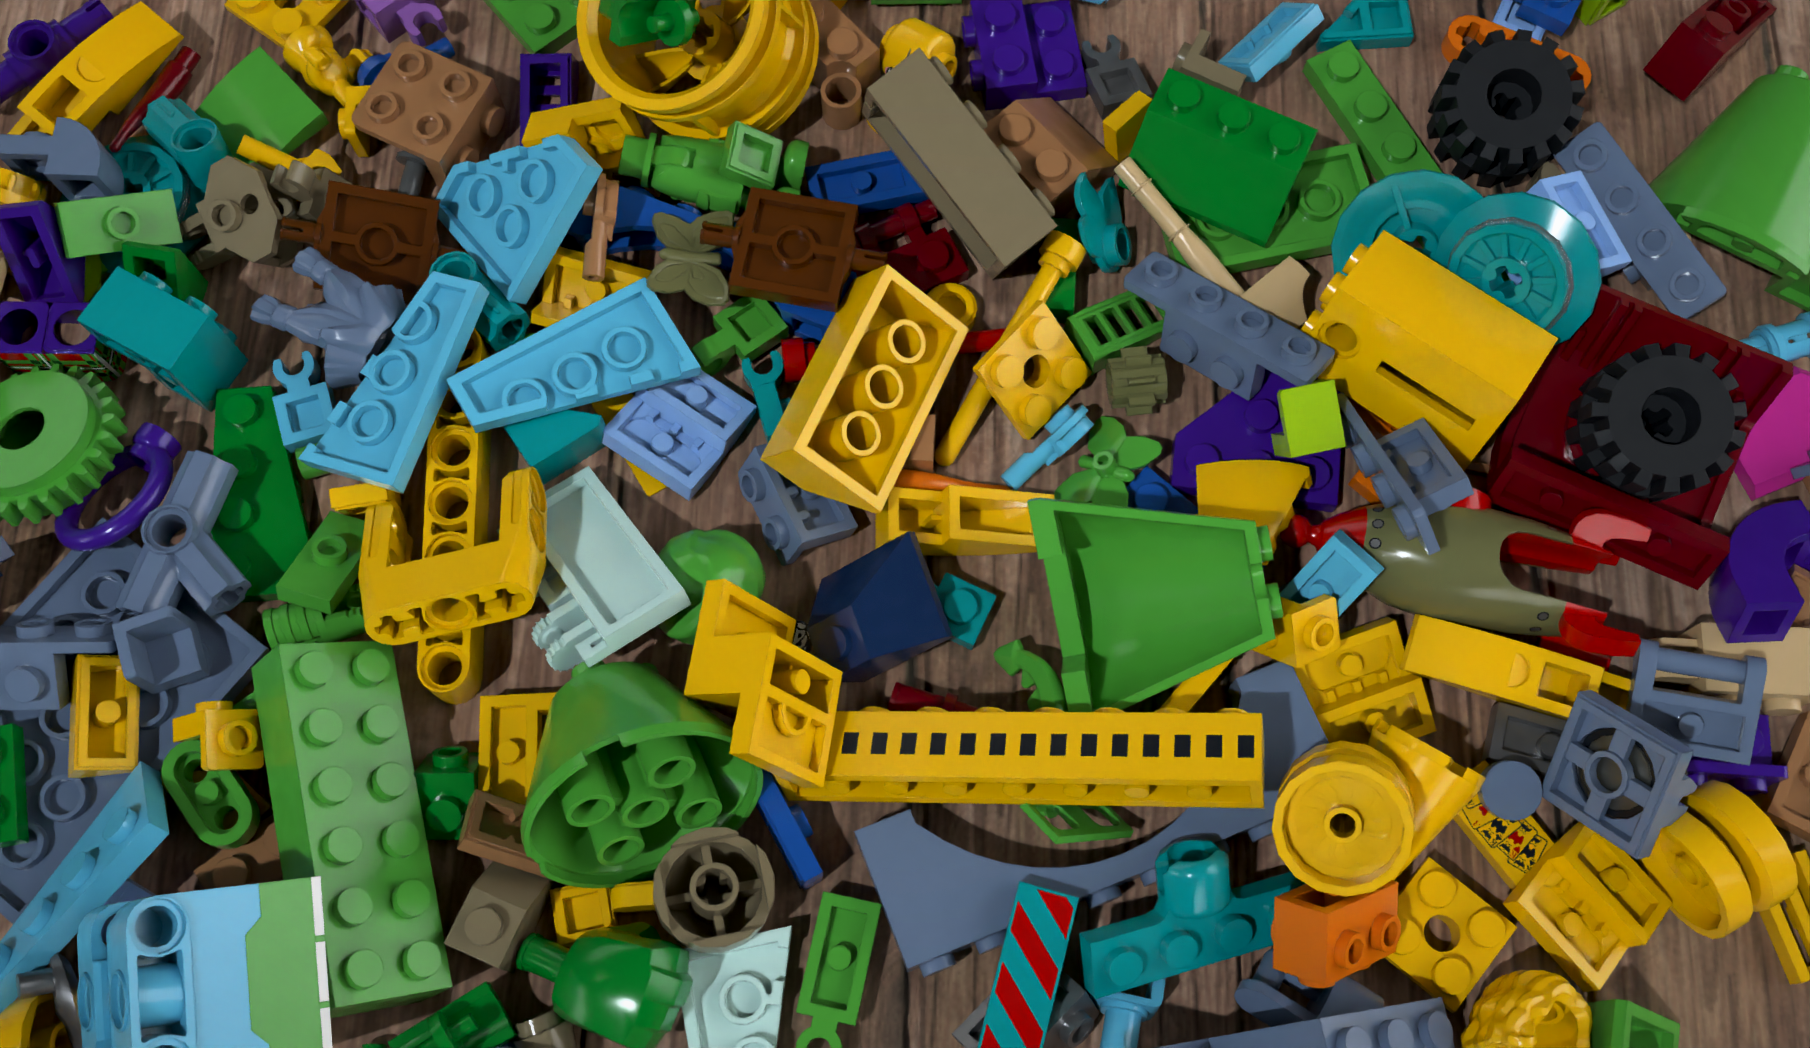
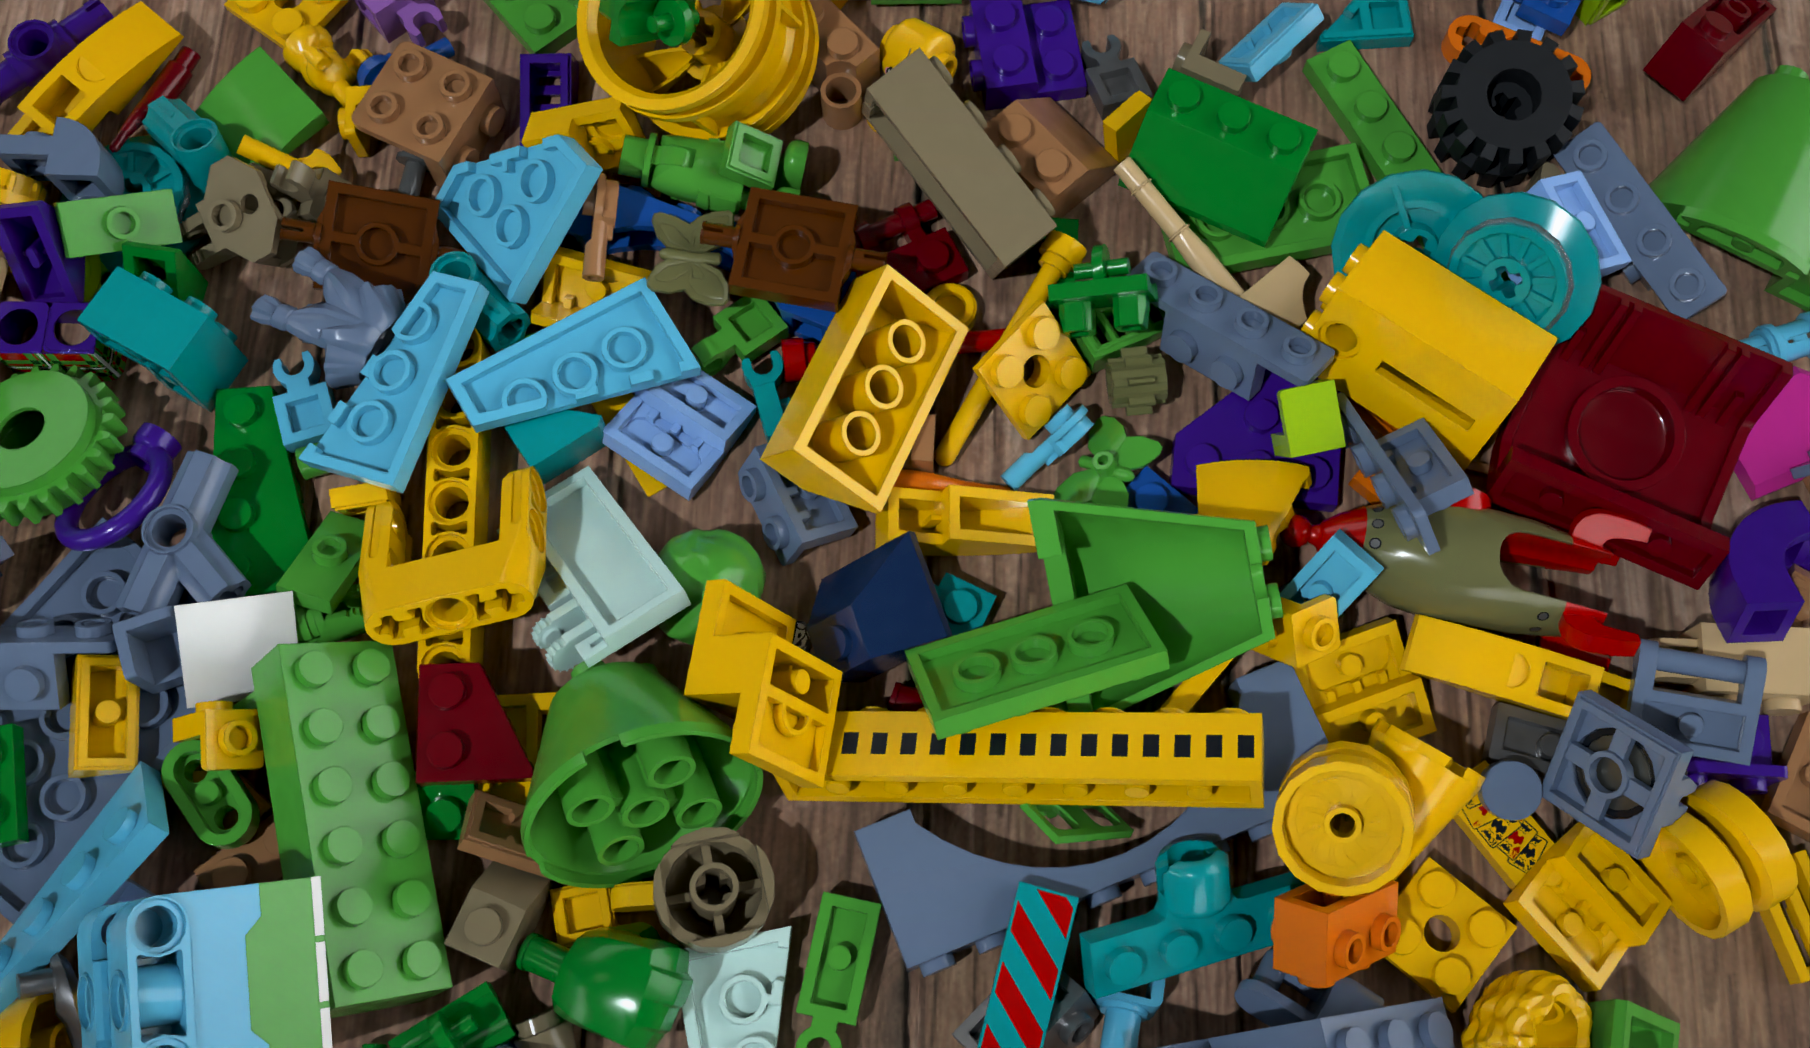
(227, 639): none -> white sticker
(465, 730): none -> dark red wing
(789, 831): blue plate -> none
(868, 181): blue plate -> none
(1035, 661): none -> bright green plate
(1101, 224): teal plate -> none
(1126, 294): none -> green hips
(1687, 416): black wheel -> none

